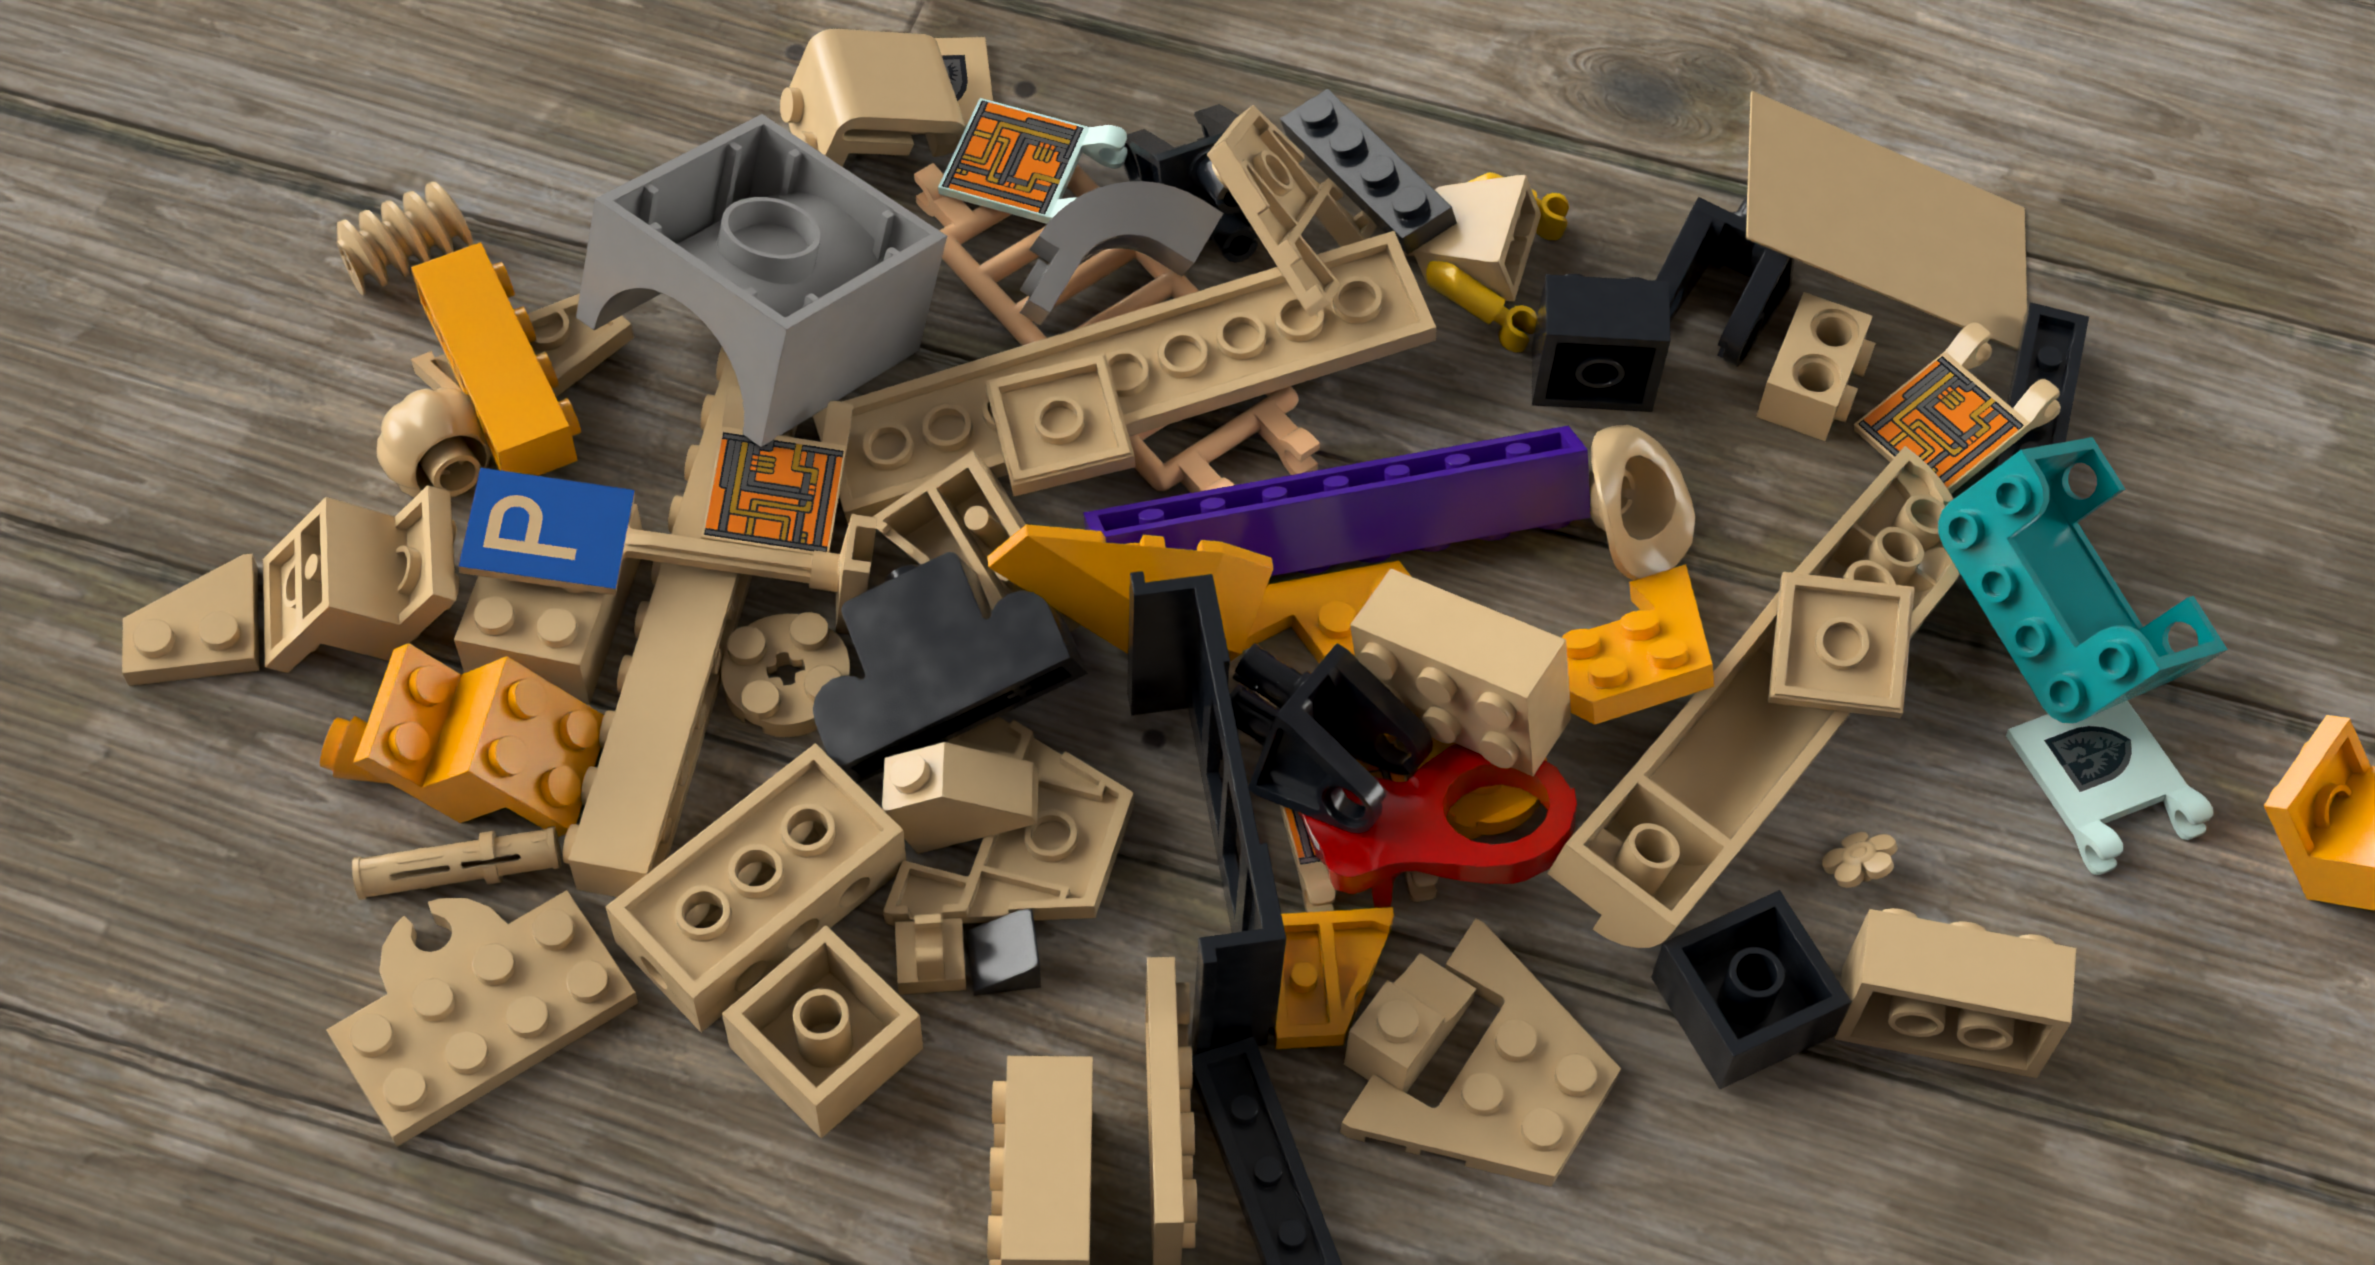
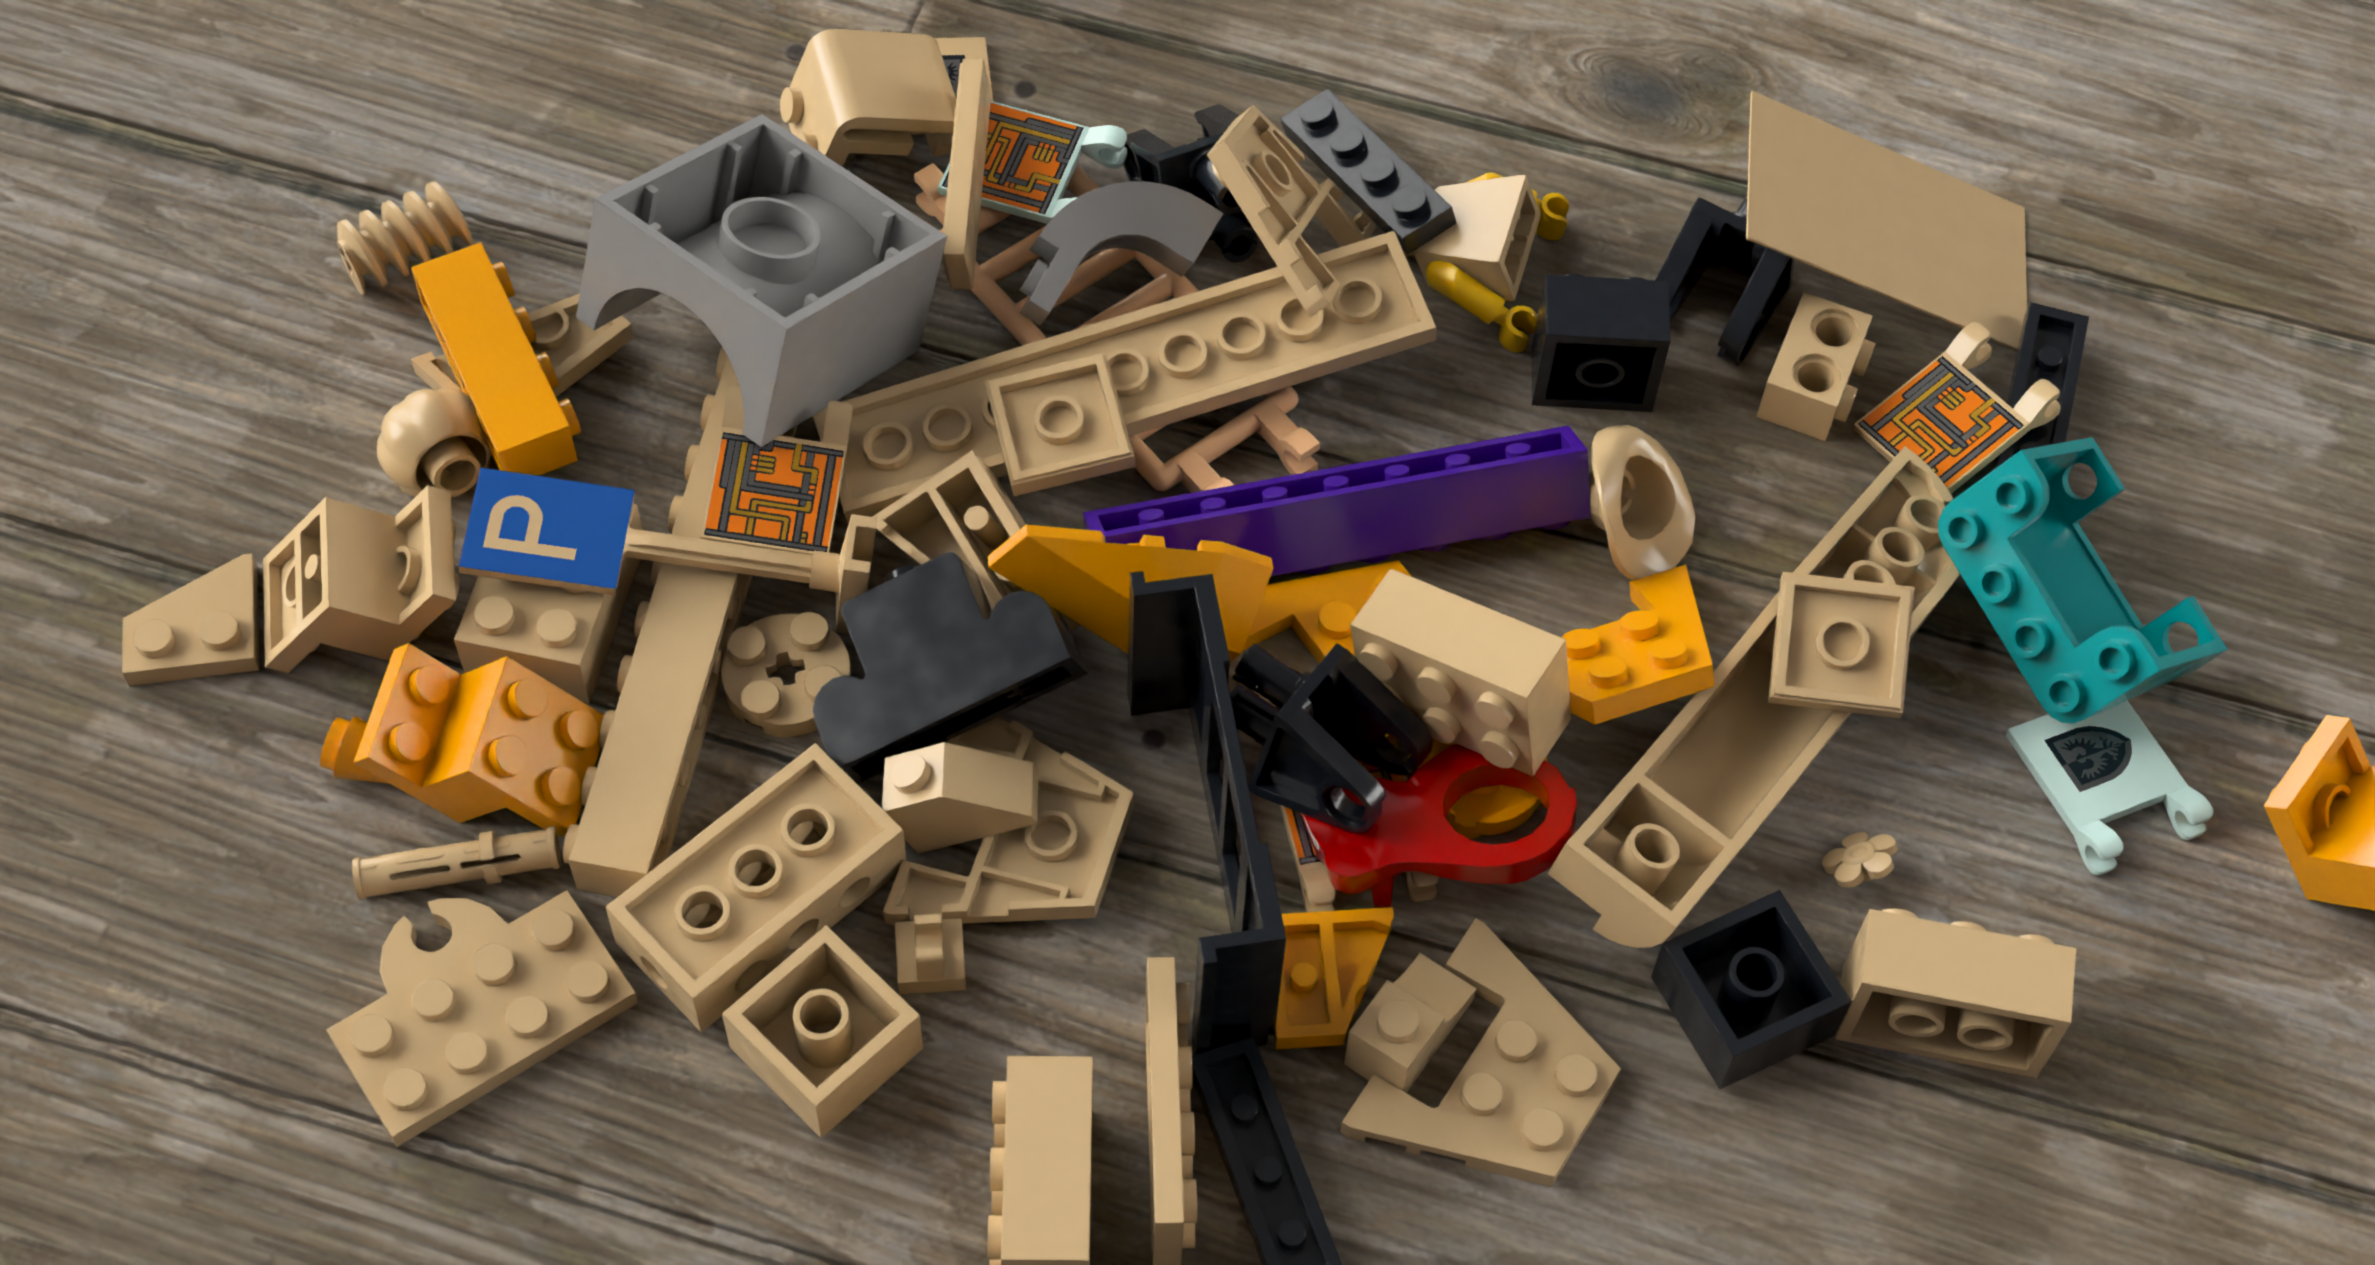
(966, 173): none -> tan tile
(1004, 954): slope -> none

